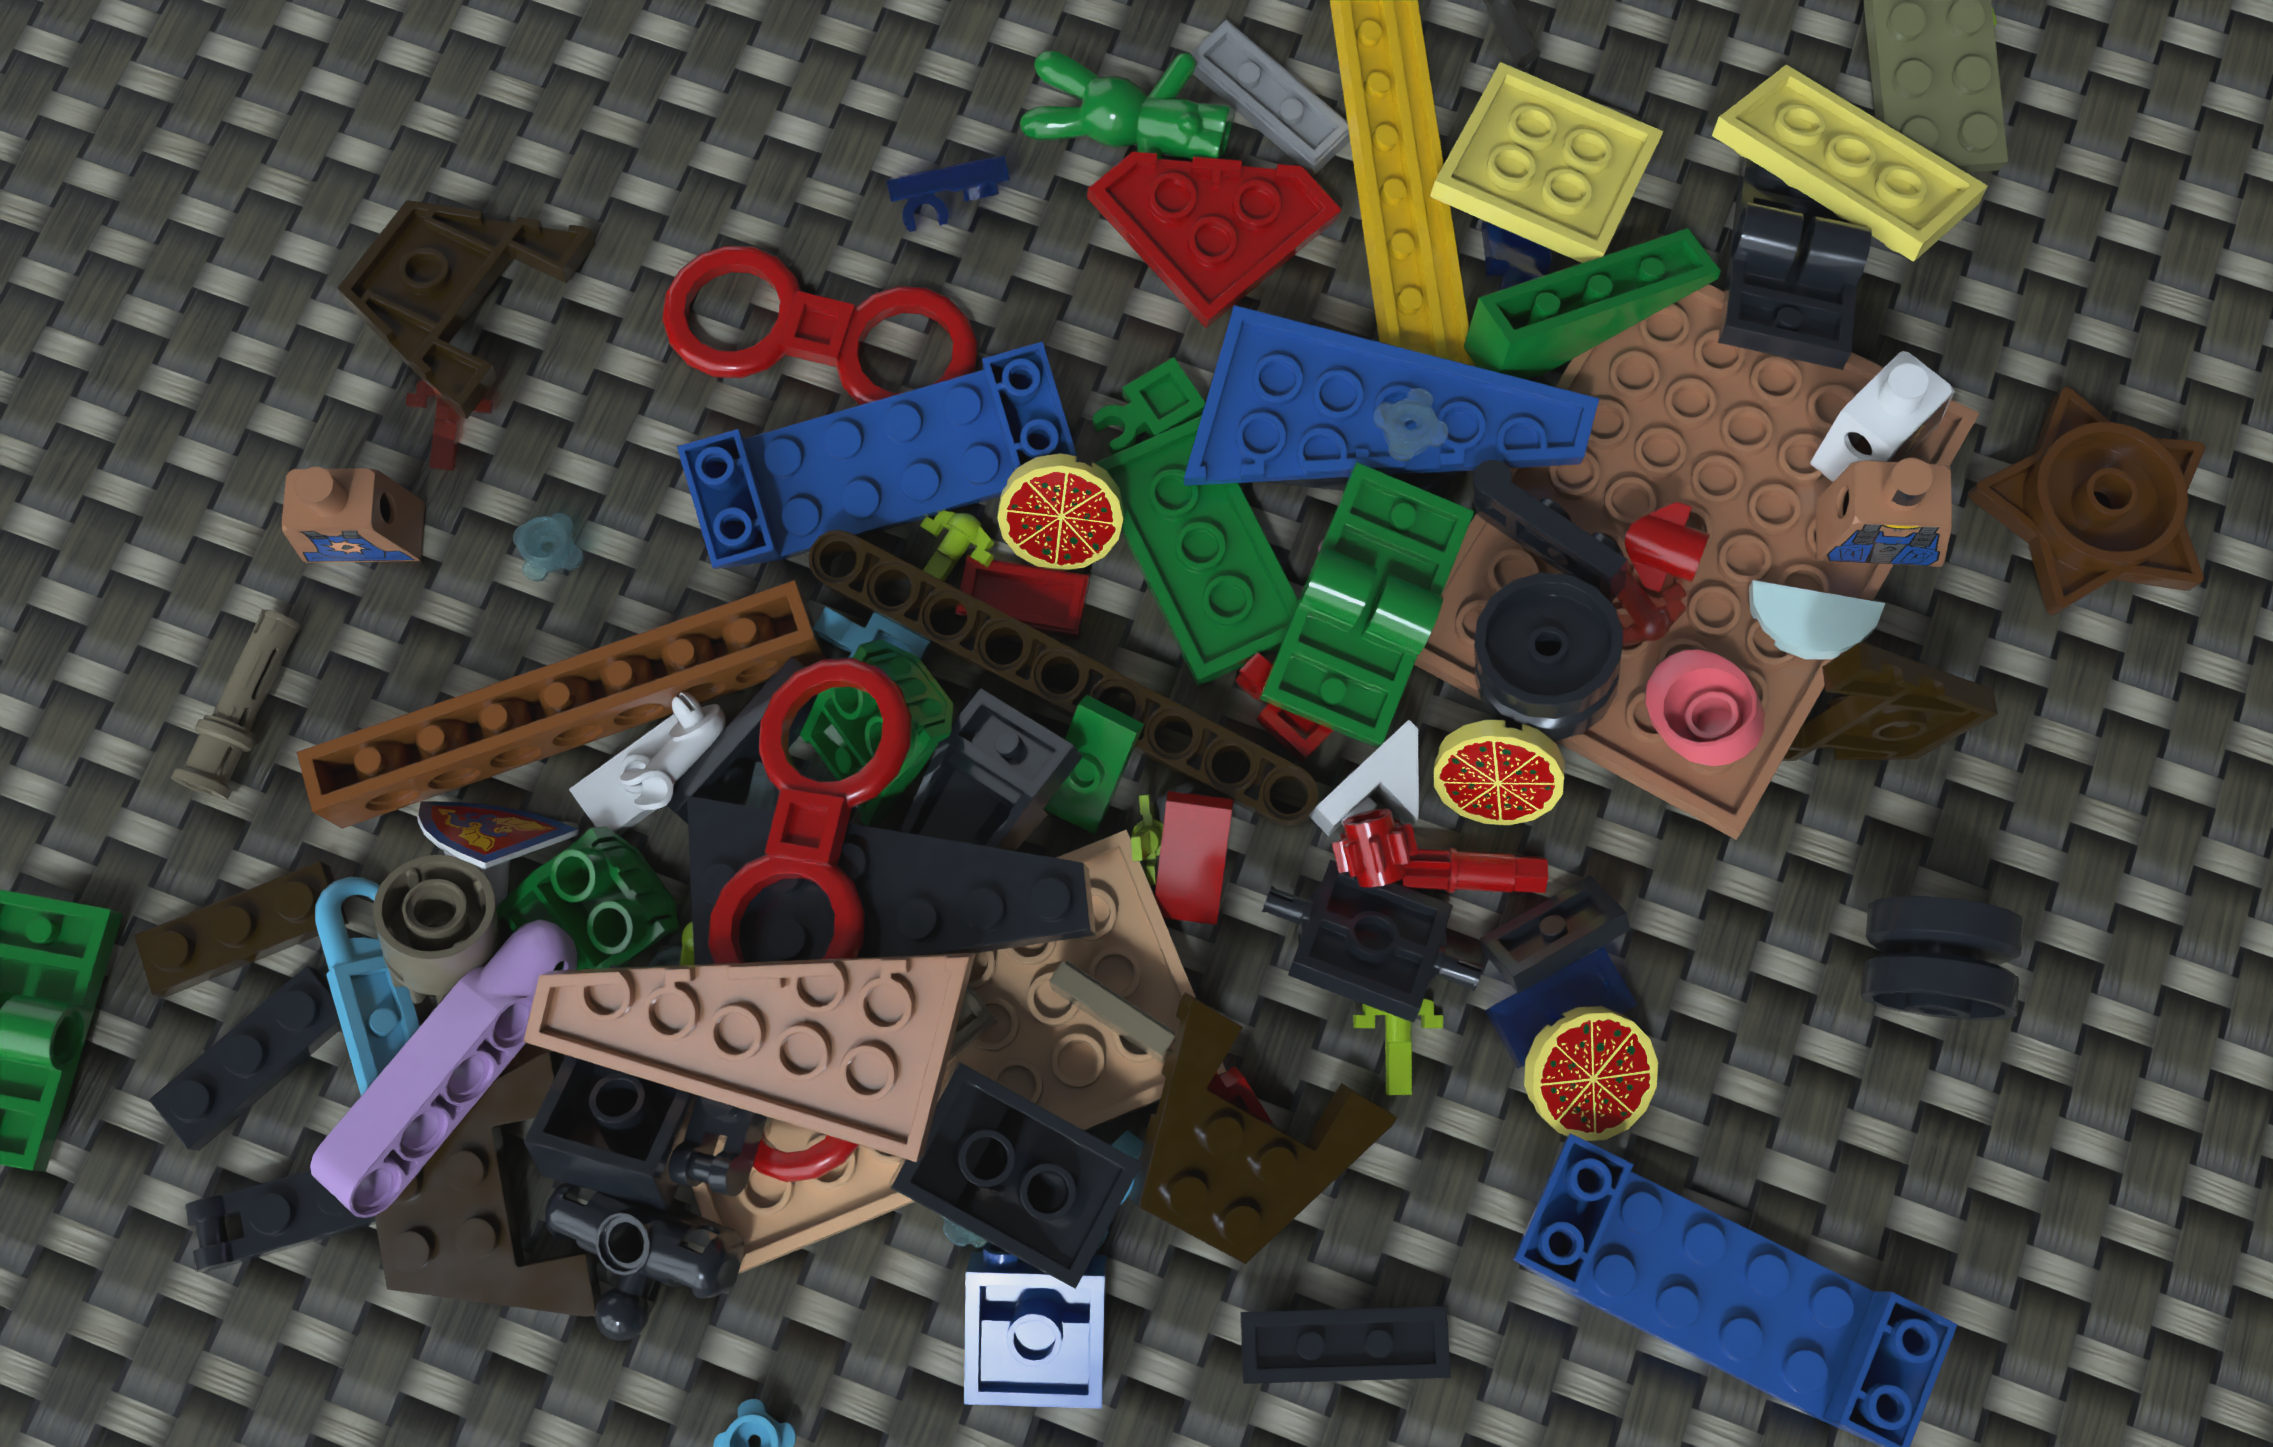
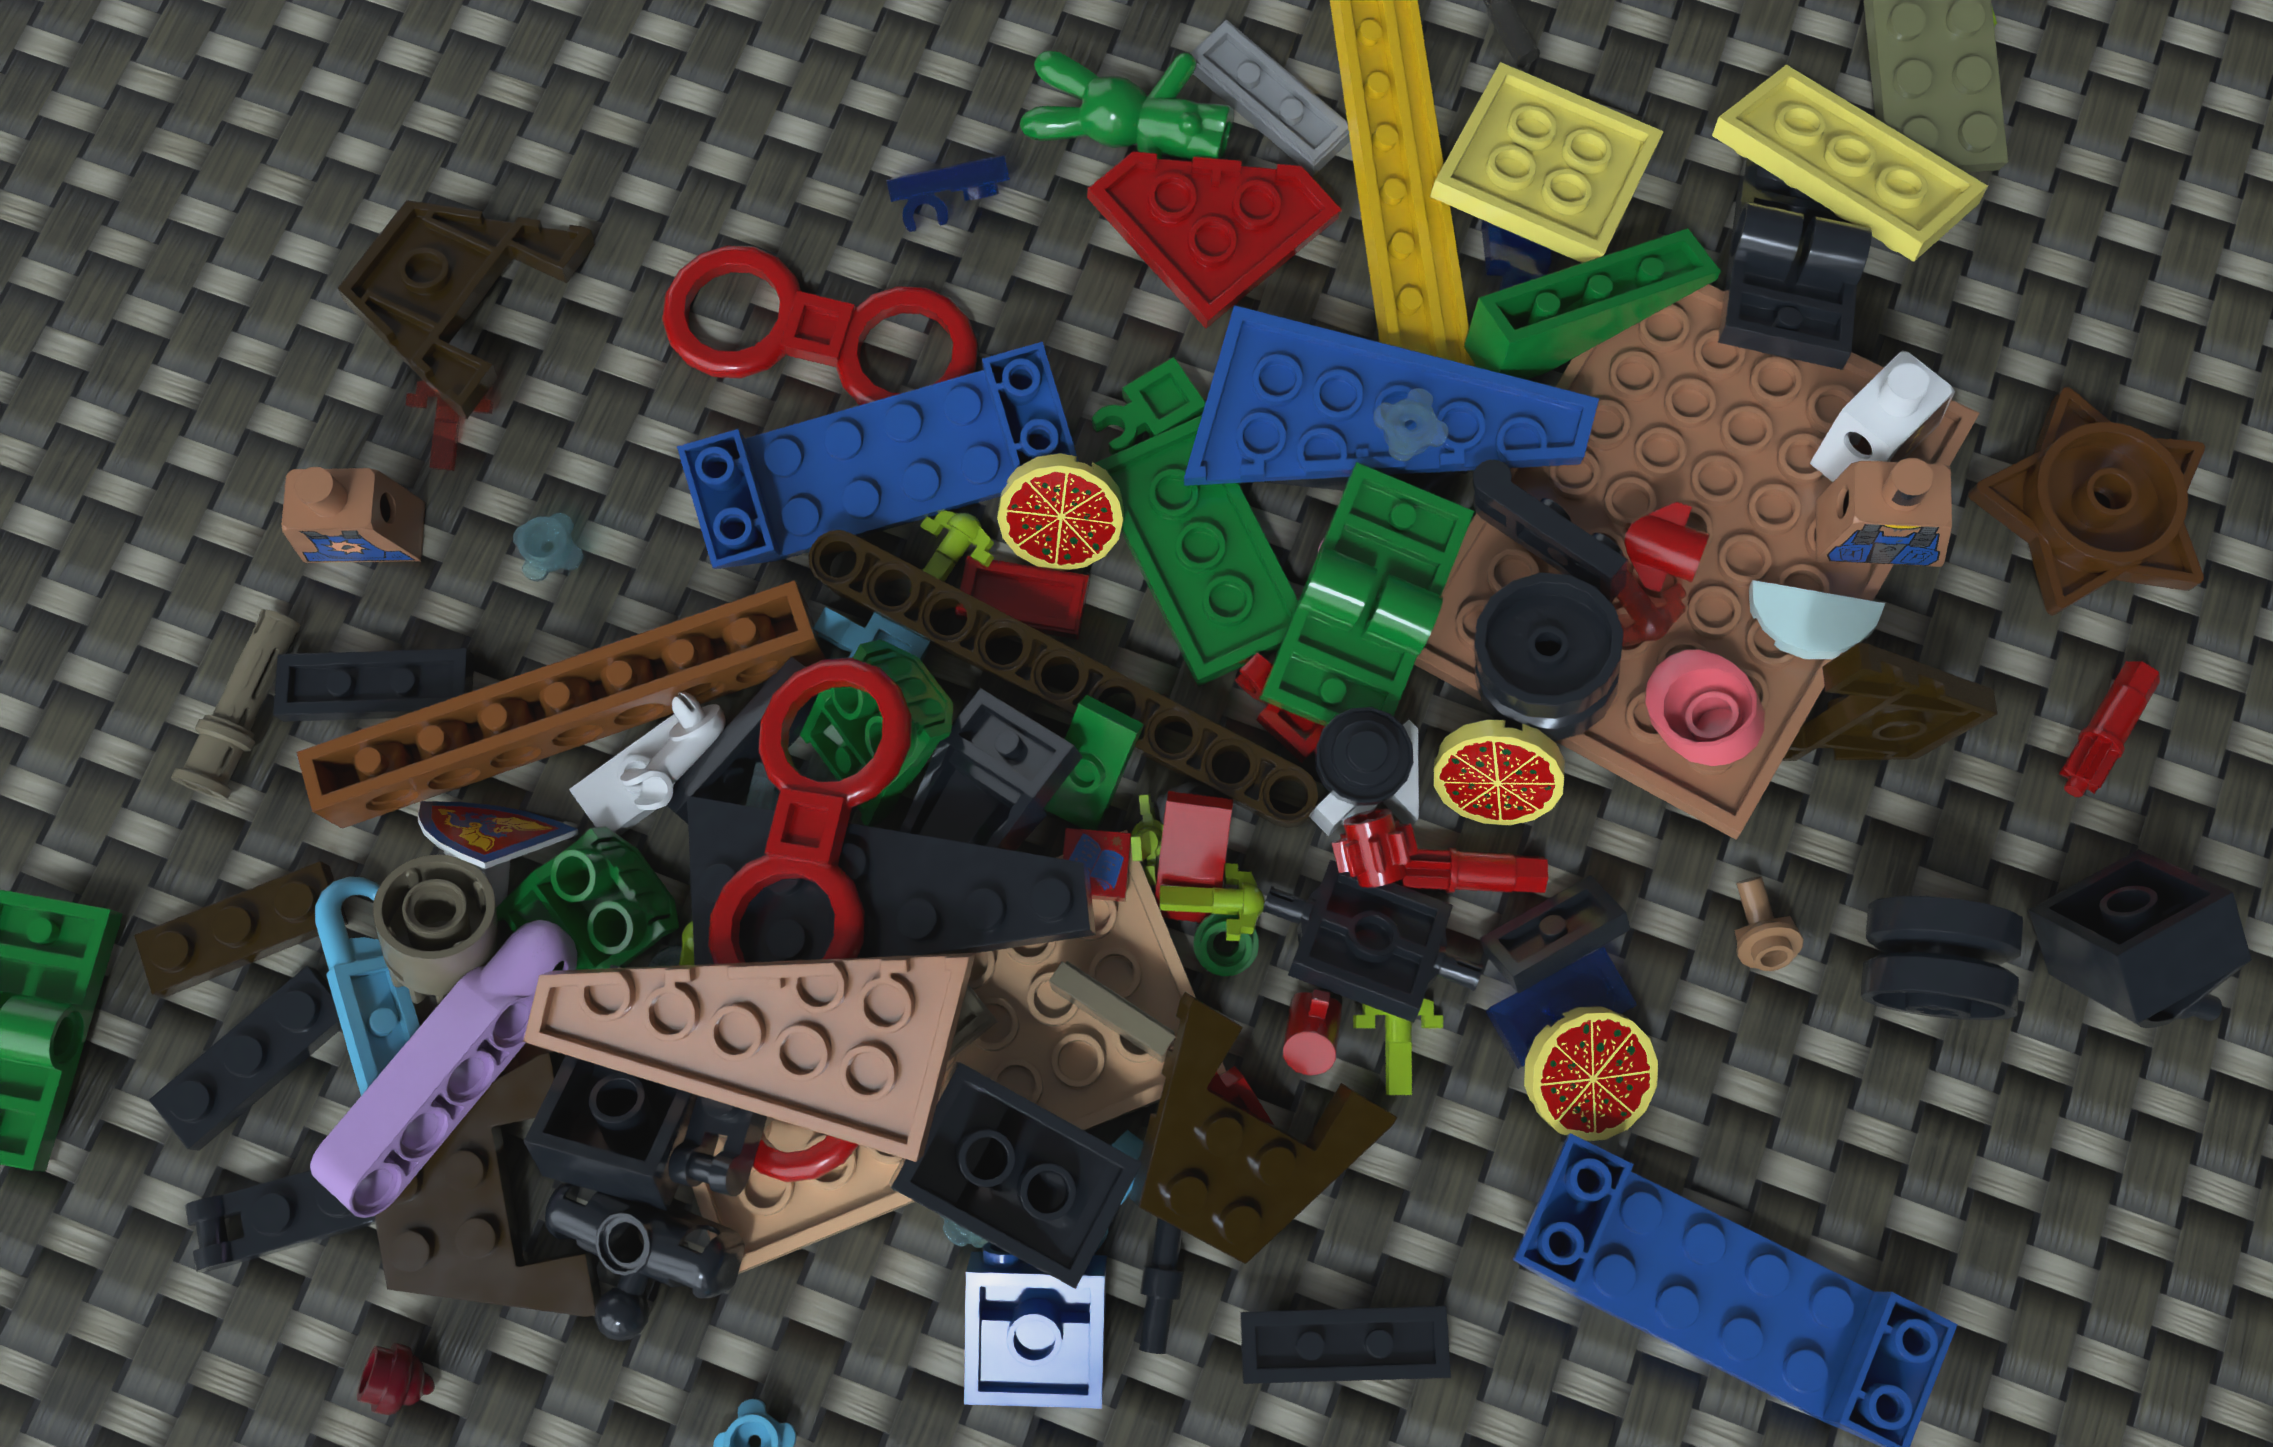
(368, 683): none -> black plate
(393, 1379): none -> dark red plate
(1105, 856): none -> tile
(1161, 1286): none -> black bar
(1220, 962): none -> green plate
(1245, 901): none -> lime piece
(1312, 1032): none -> red piece
(1364, 756): none -> black plate
(1764, 934): none -> medium nougat plate
(2109, 729): none -> red piece
(2144, 940): none -> black piece

